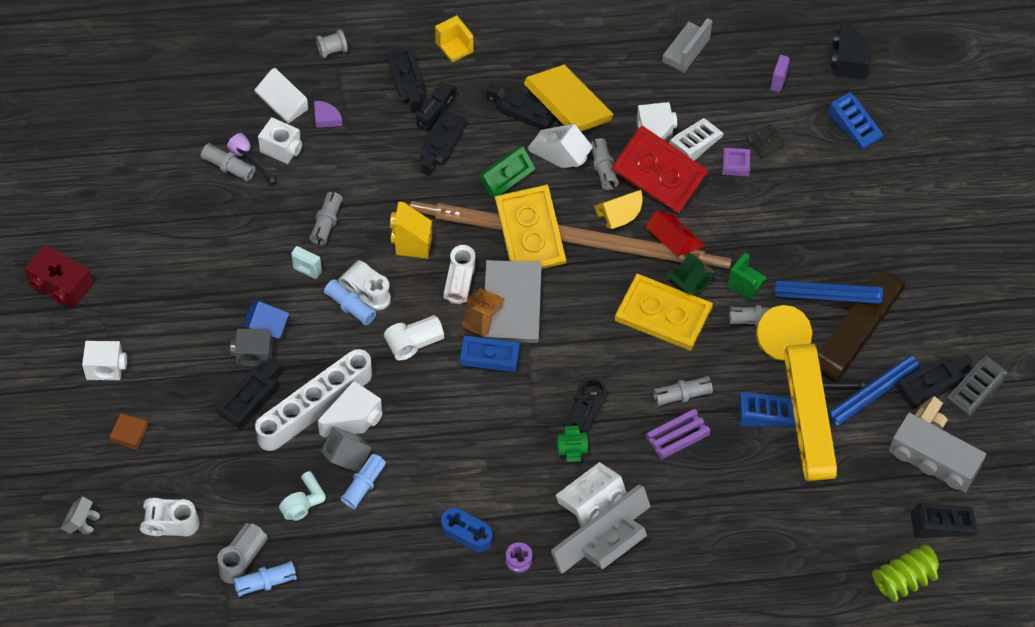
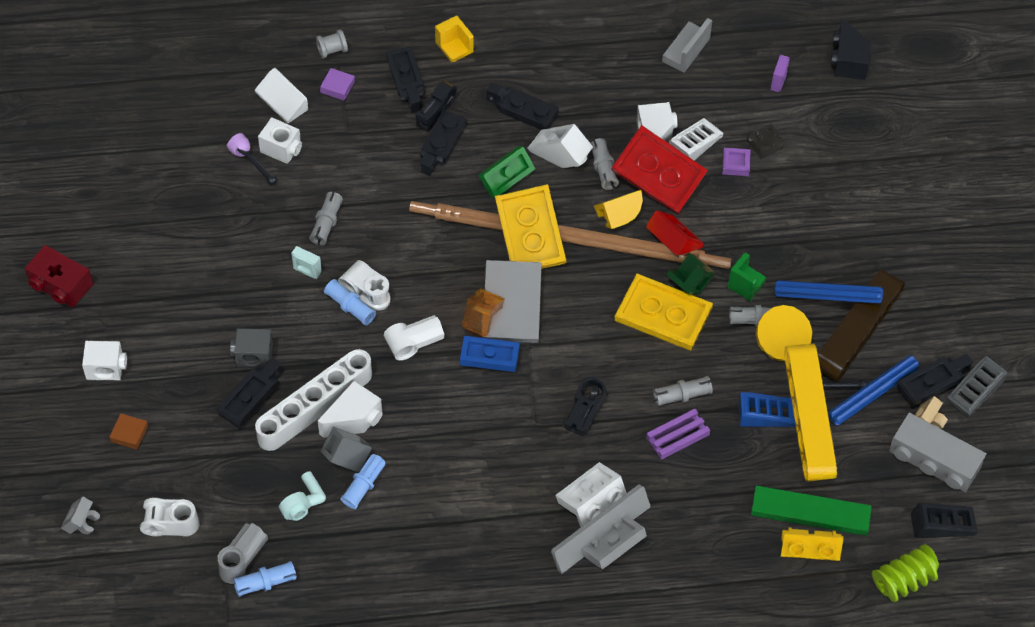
(228, 162): light grey pin -> none
(265, 317): panel -> none
(326, 115): medium lavender tile -> none
(337, 84): none -> medium lavender tile
(410, 232): yellow slope -> none
(460, 275): white piece -> none
(466, 529): blue beam -> none
(512, 563): medium lavender bush -> none
(568, 98): yellow tile -> none
(572, 443): green gear -> none
(811, 510): none -> green tile
(819, 545): none -> yellow hinge
(848, 106): blue slope -> none

